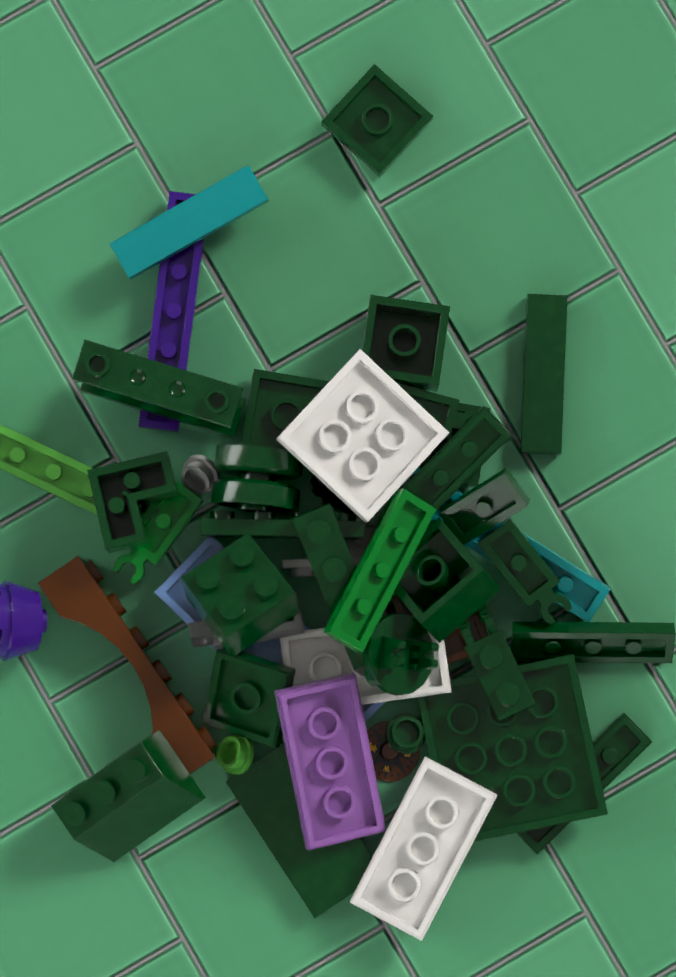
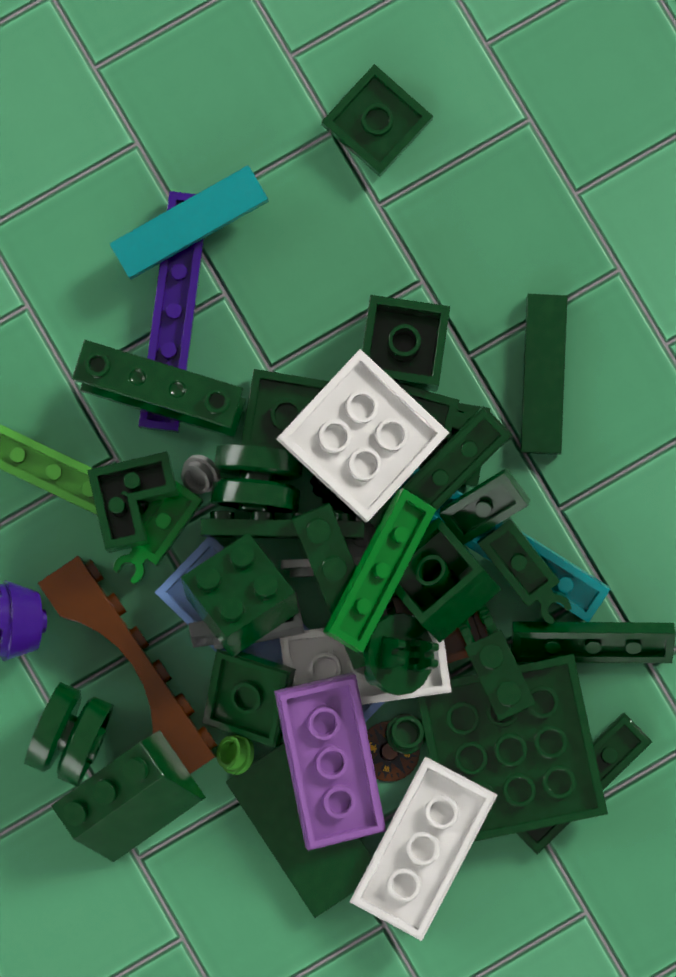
(65, 732): none -> dark green wheel

